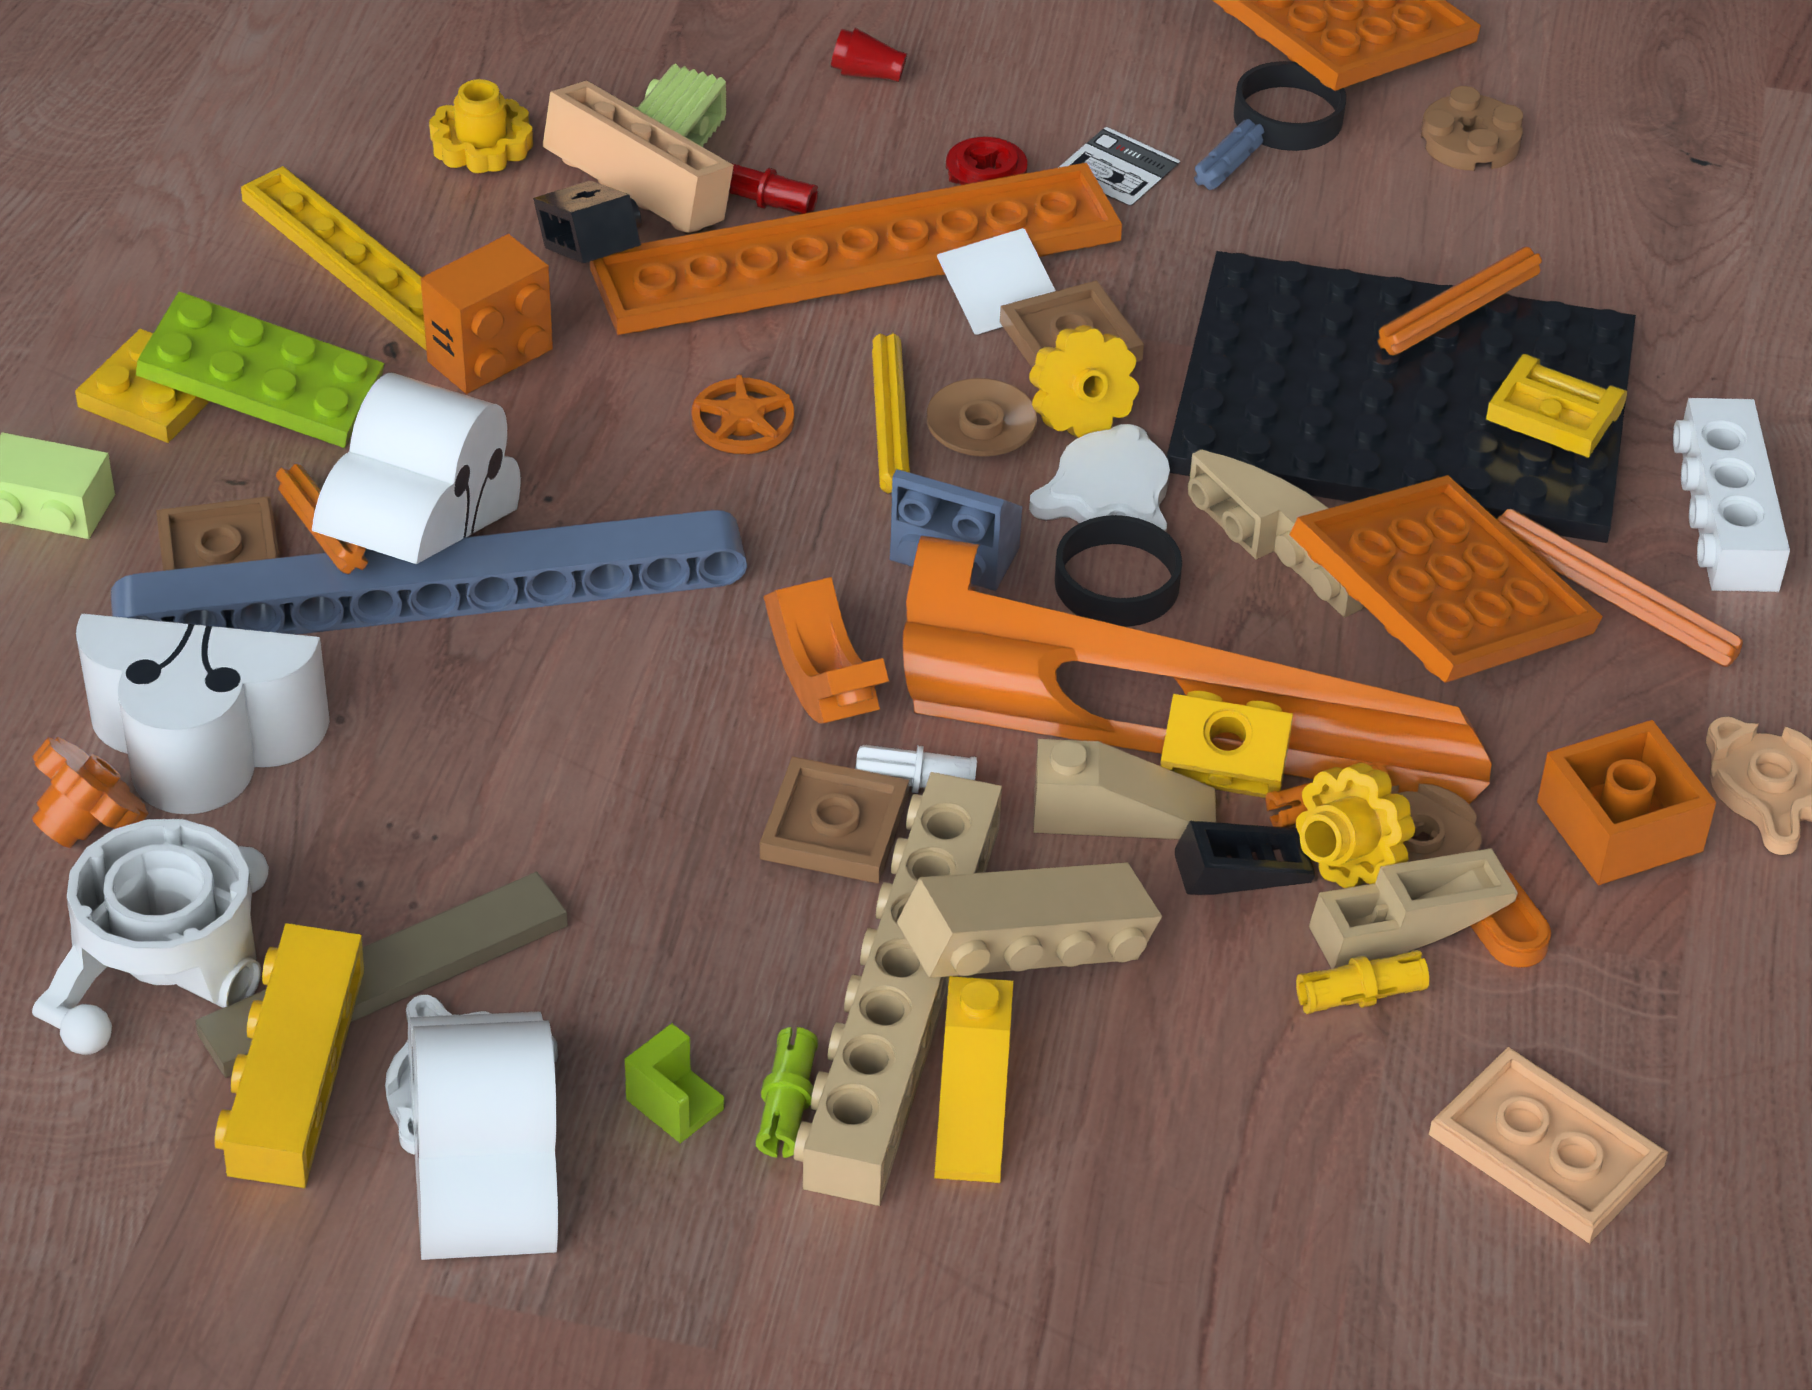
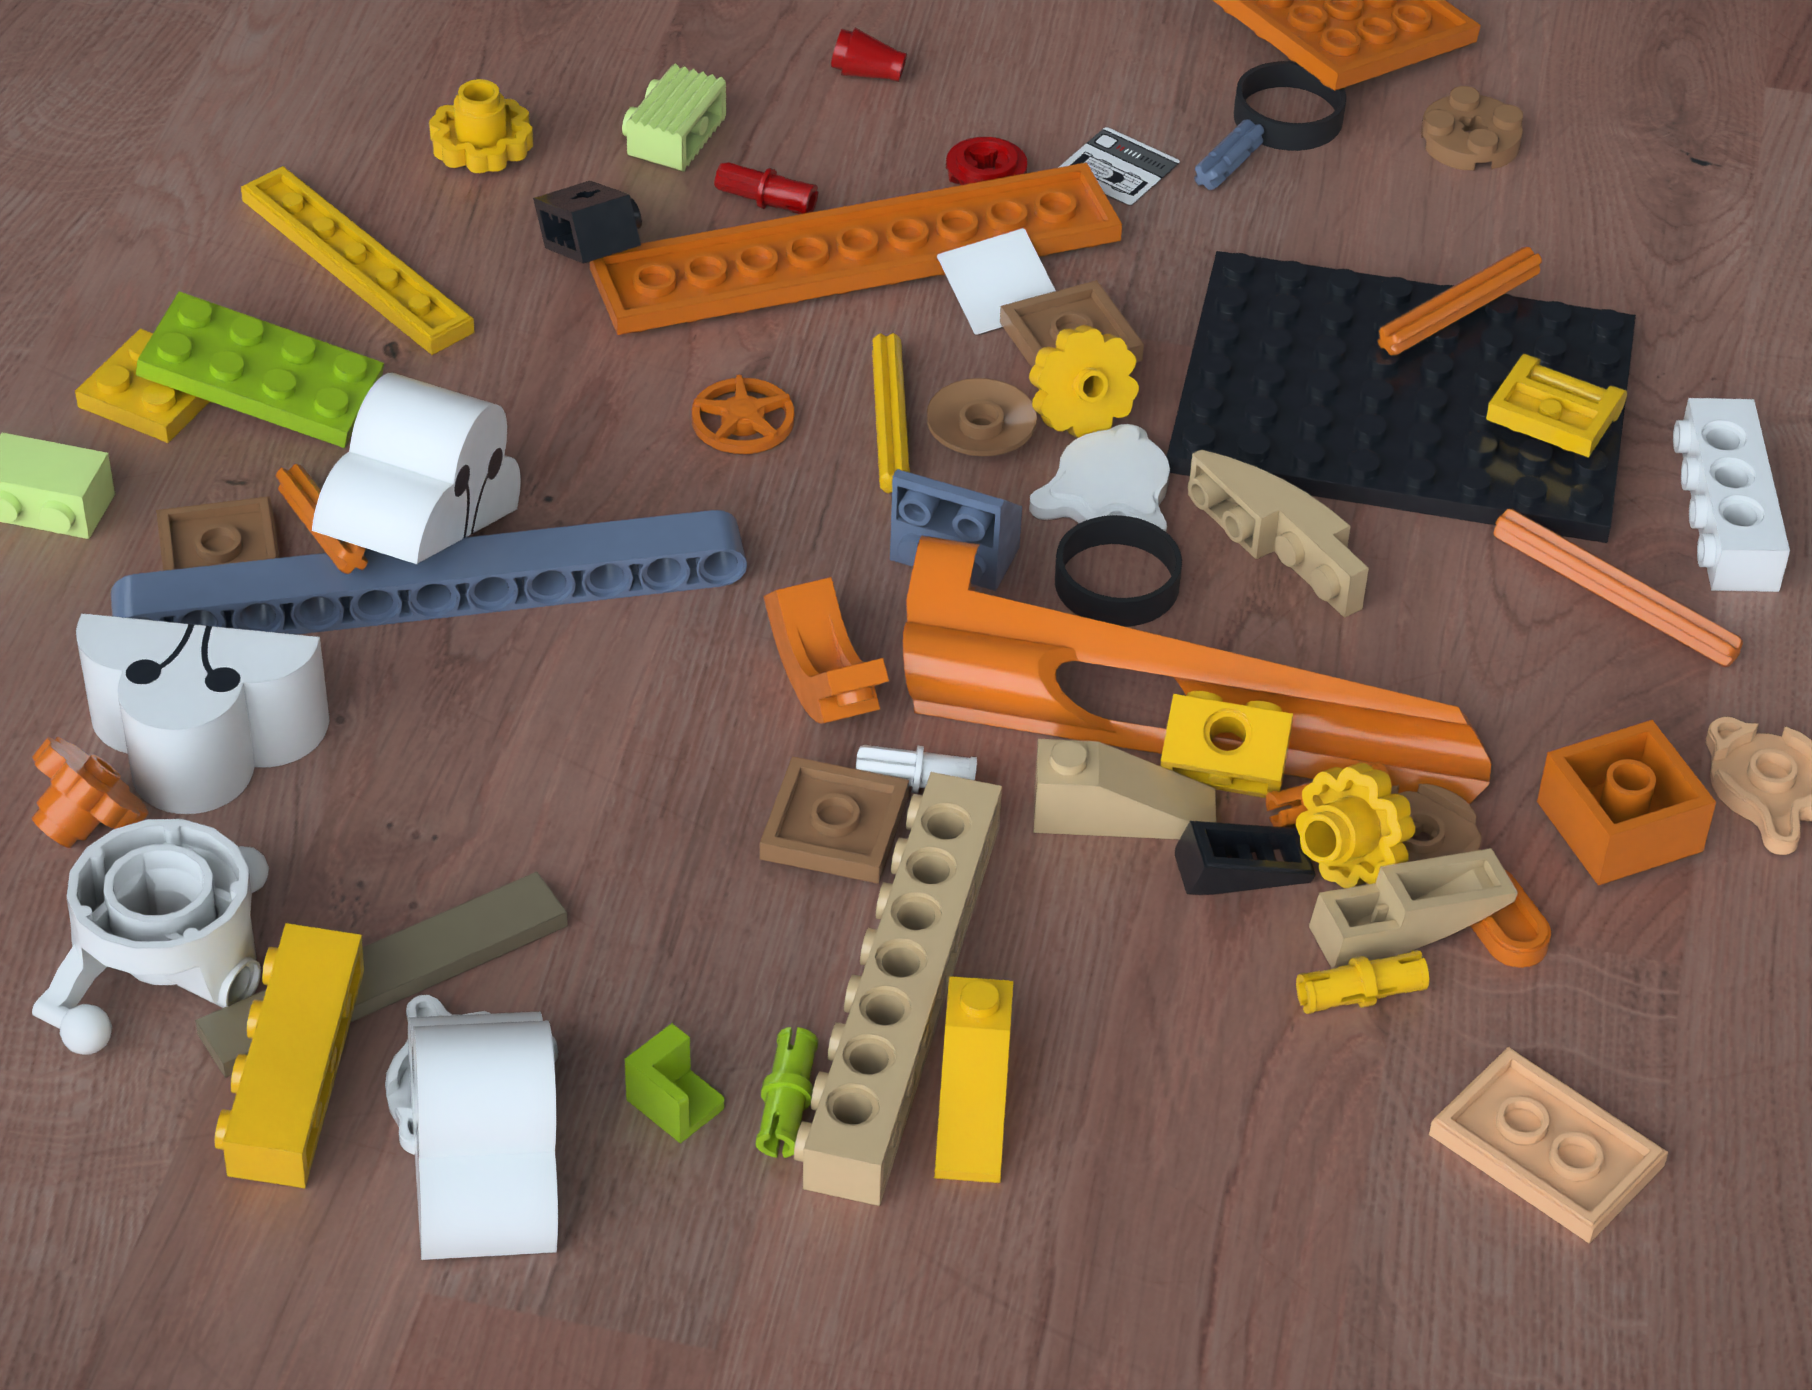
(487, 313): orange brick -> none
(637, 156): light nougat brick -> none
(1028, 919): tan brick -> none
(1445, 577): orange plate -> none

